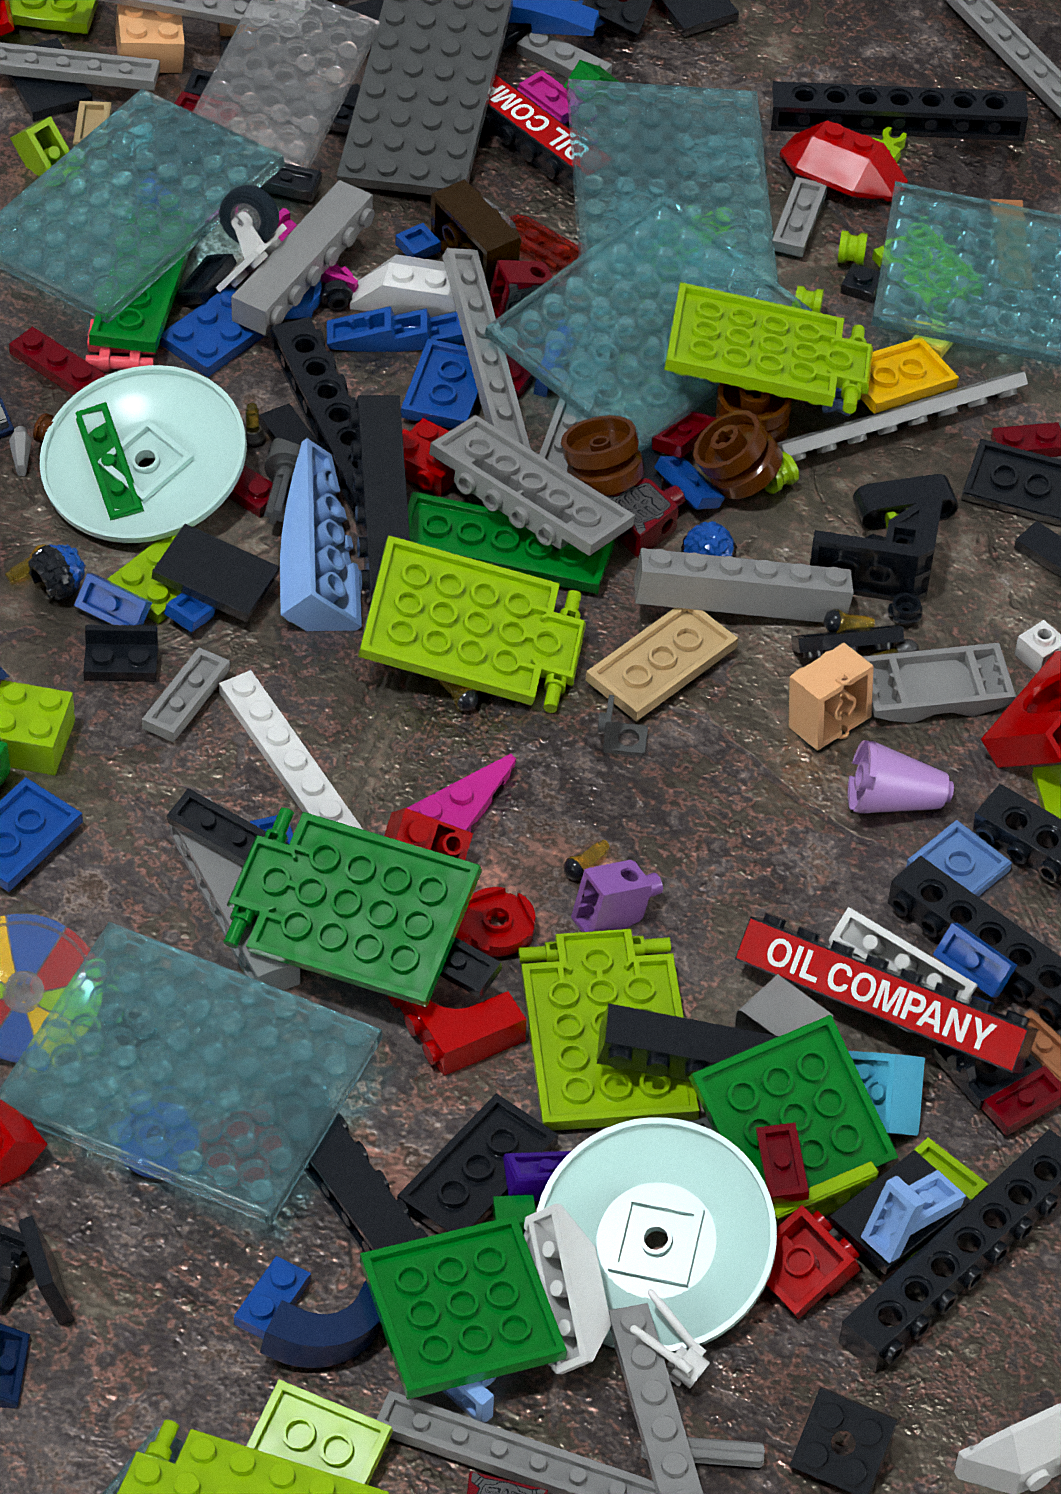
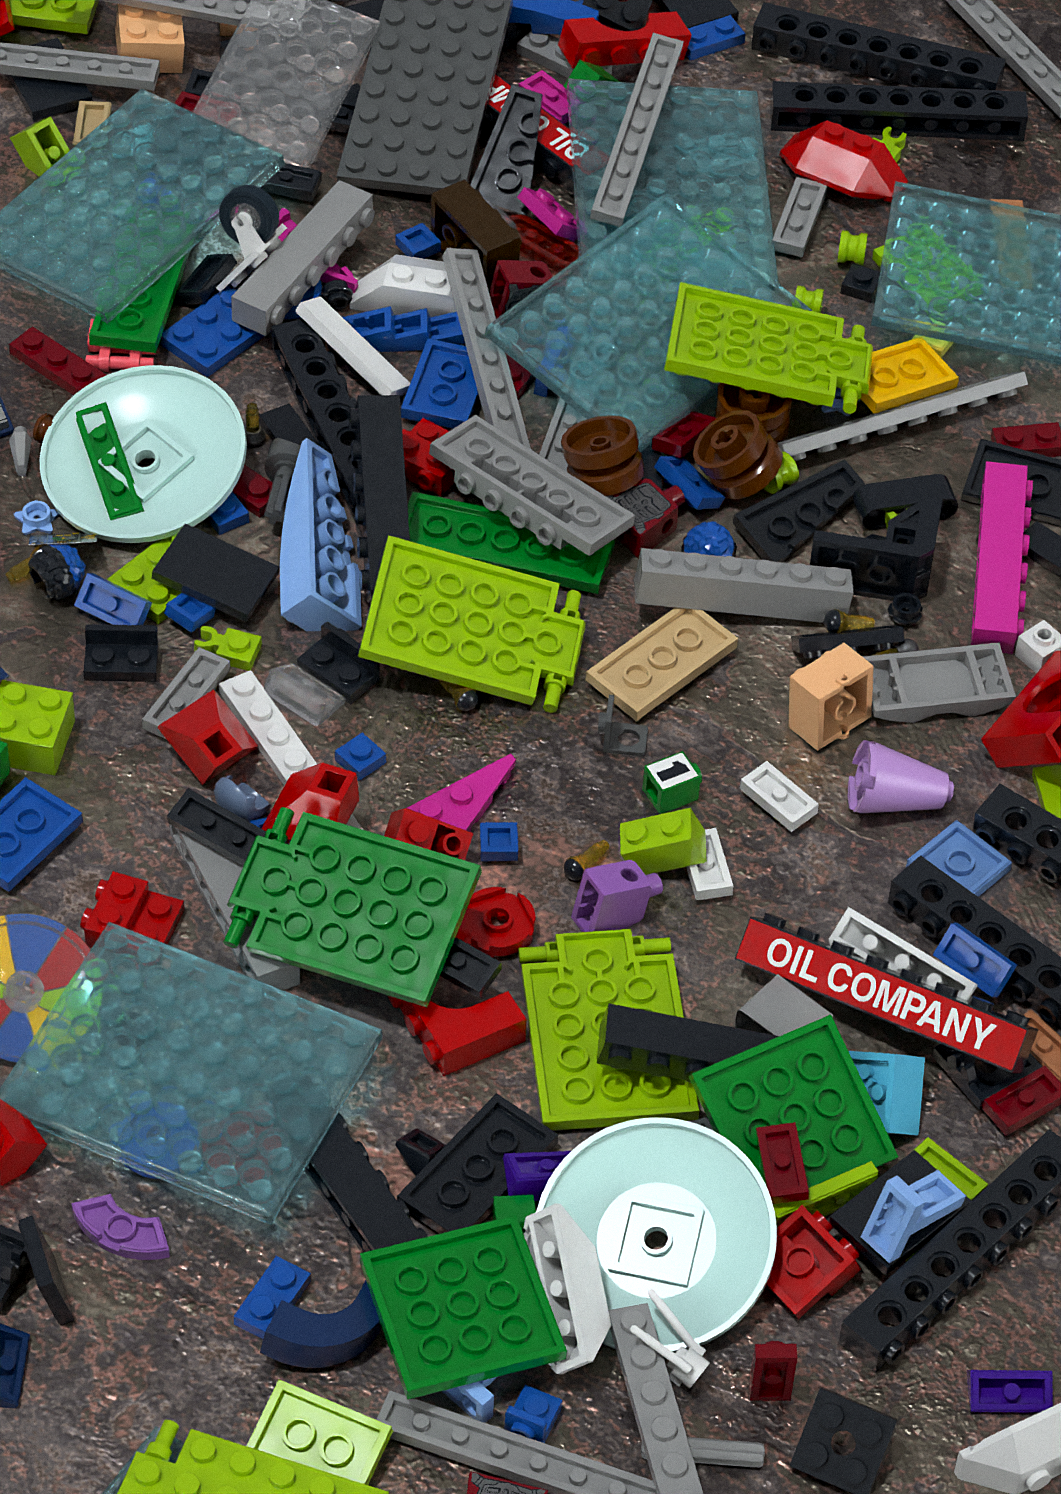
(33, 510): none -> light blue plate
(61, 538): none -> sticker
(120, 1231): none -> medium lavender tile
(132, 906): none -> red plate
(208, 736): none -> red slope
(229, 515): none -> blue plate
(235, 646): none -> lime plate
(240, 799): none -> sand blue hair
(303, 693): none -> clear slope
(318, 791): none -> red slope
(337, 663): none -> black bracket
(352, 347): none -> white tile
(360, 756): none -> blue plate
(418, 1149): none -> black slope
(498, 841): none -> blue plate
(511, 152): none -> black wing
(533, 1414): none -> blue bracket
(550, 212): none -> dark pink plate
(603, 46): none -> red arch
(636, 130): none -> light grey plate
(664, 841): none -> lime brick
(671, 782): none -> green brick
(712, 877): none -> white plate
(714, 37): none -> blue plate
(772, 1371): none -> dark red plate
(779, 796): none -> white plate
(790, 517): none -> black wing
(872, 51): none -> black brick
(1000, 555): none -> dark pink brick
(1010, 1390): none -> dark purple slope

